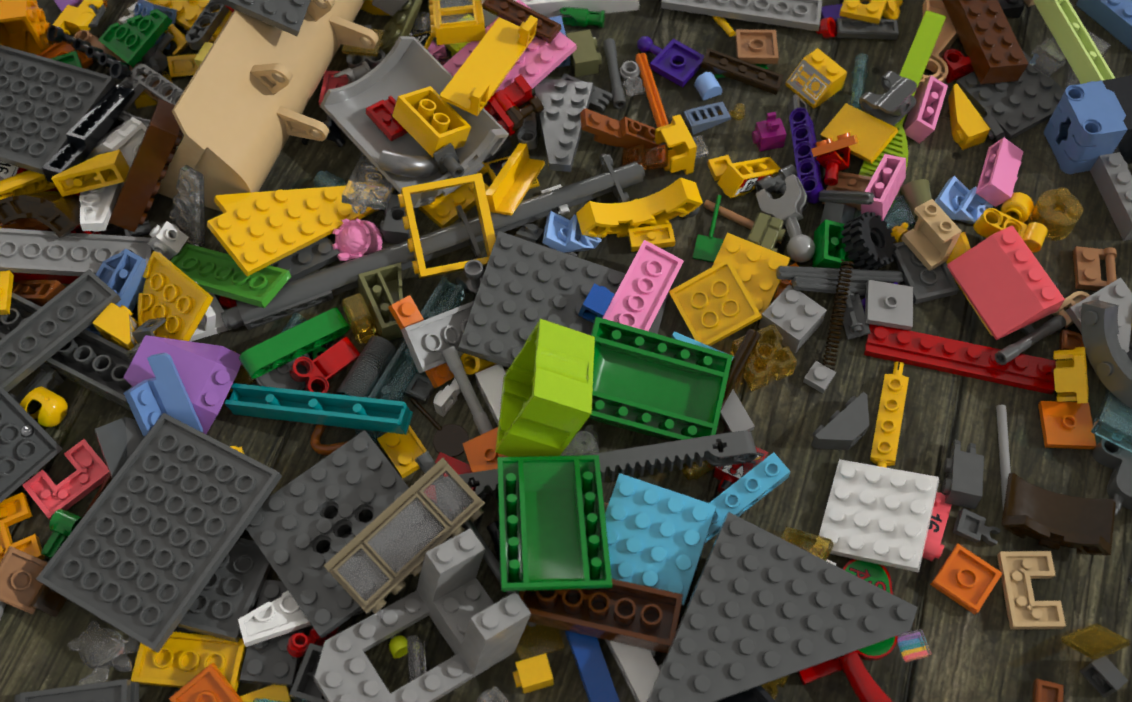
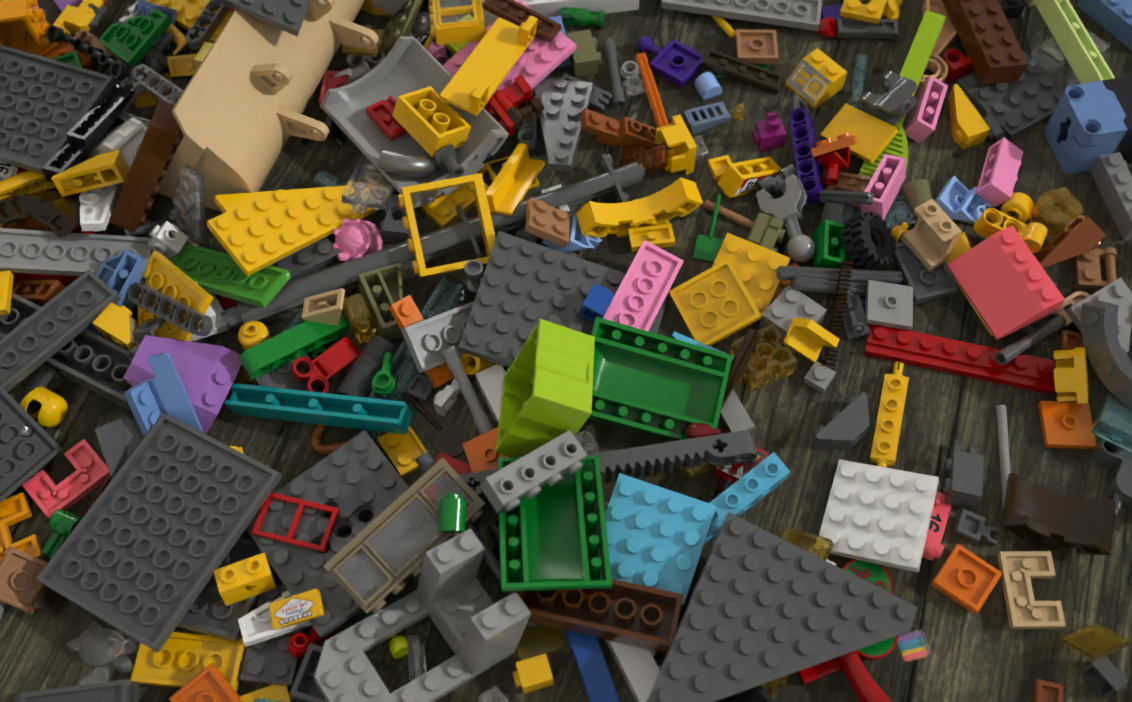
(176, 313): none -> dark grey beam
(244, 579): none -> yellow brick
(252, 334): none -> yellow head
(296, 609): none -> tile
(302, 504): none -> red window
(324, 307): none -> tan slope
(383, 382): none -> green plate
(452, 514): none -> green brick
(533, 471): none -> light grey brick
(547, 222): none -> medium nougat plate
(700, 430): none -> dark red cylinder
(808, 338): none -> yellow panel
(1073, 240): none -> dark orange slope

